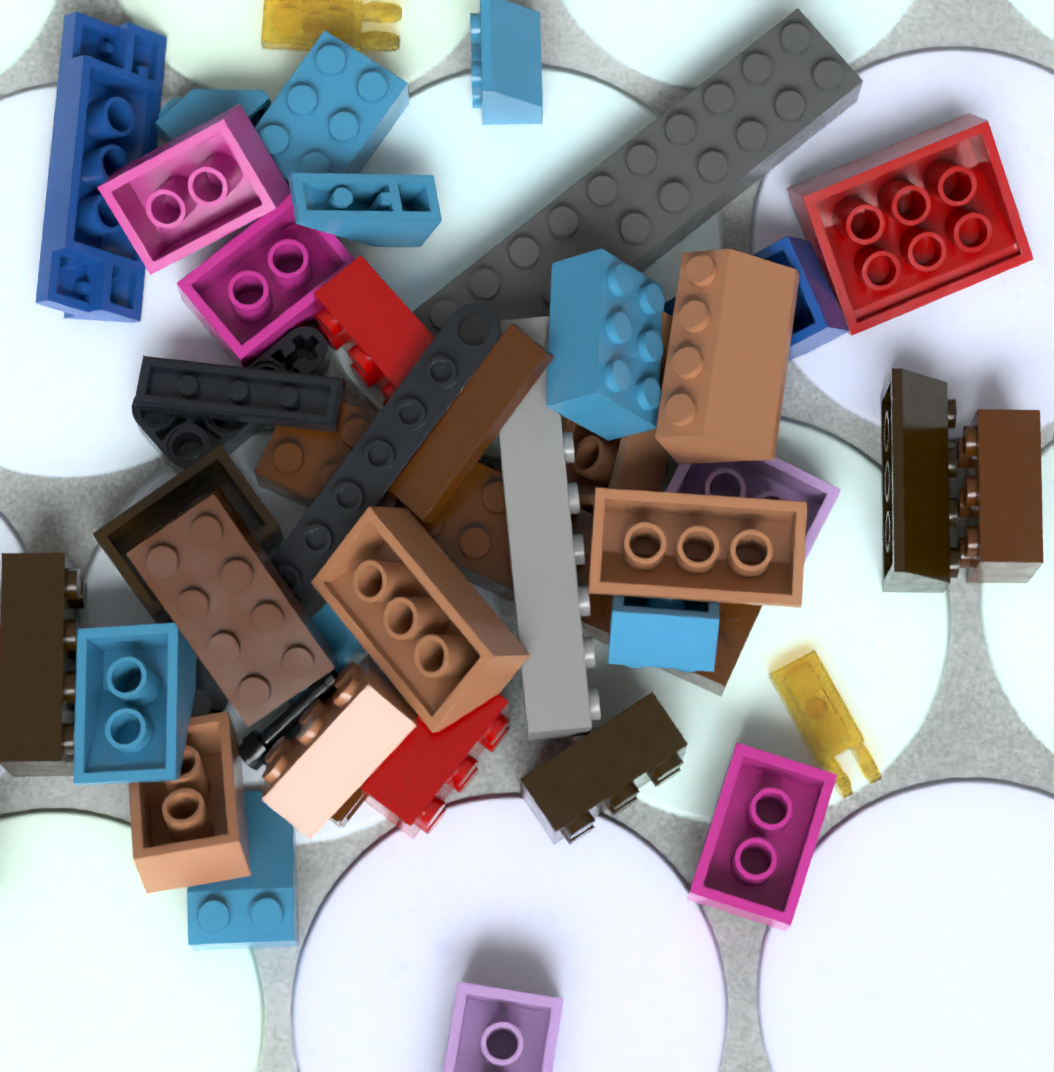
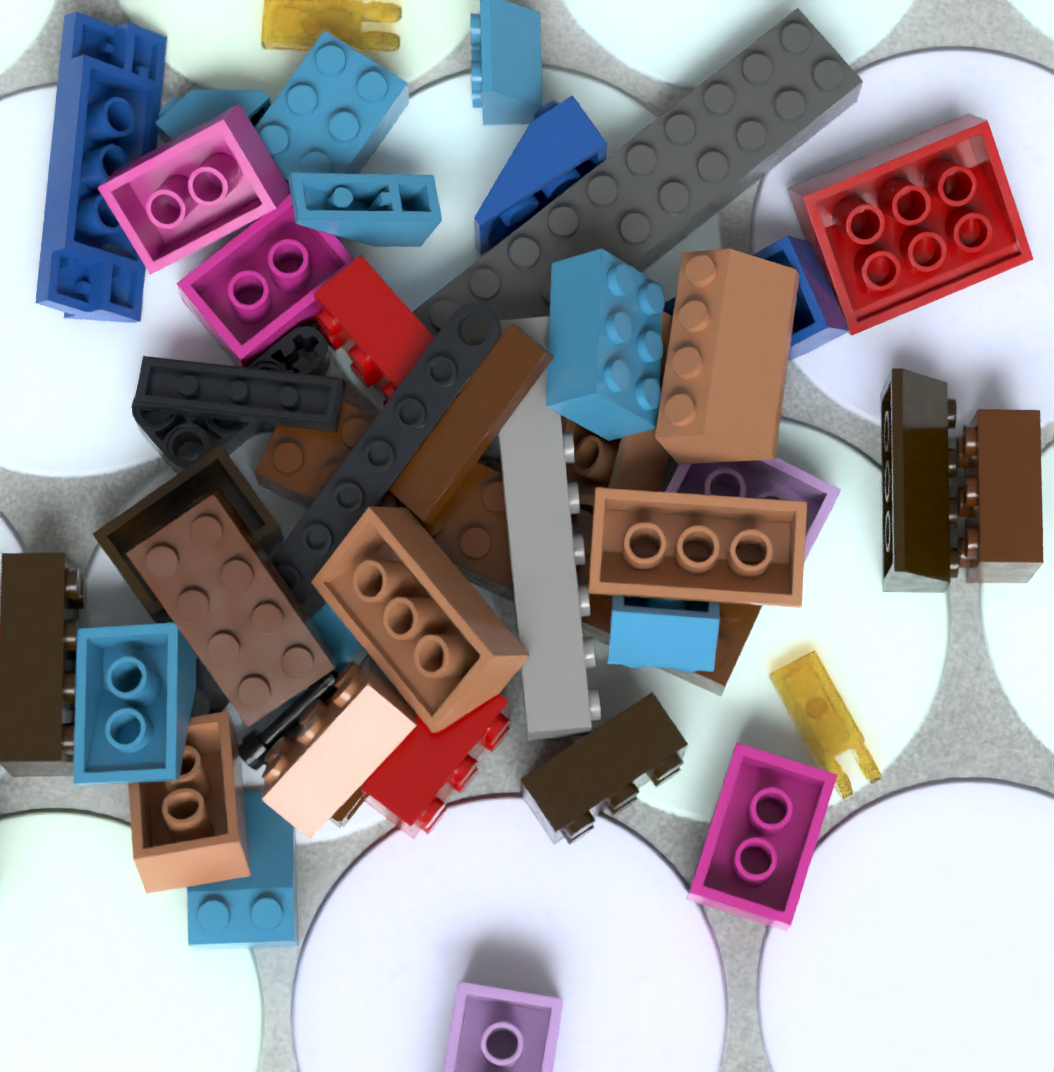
(547, 161): none -> blue slope

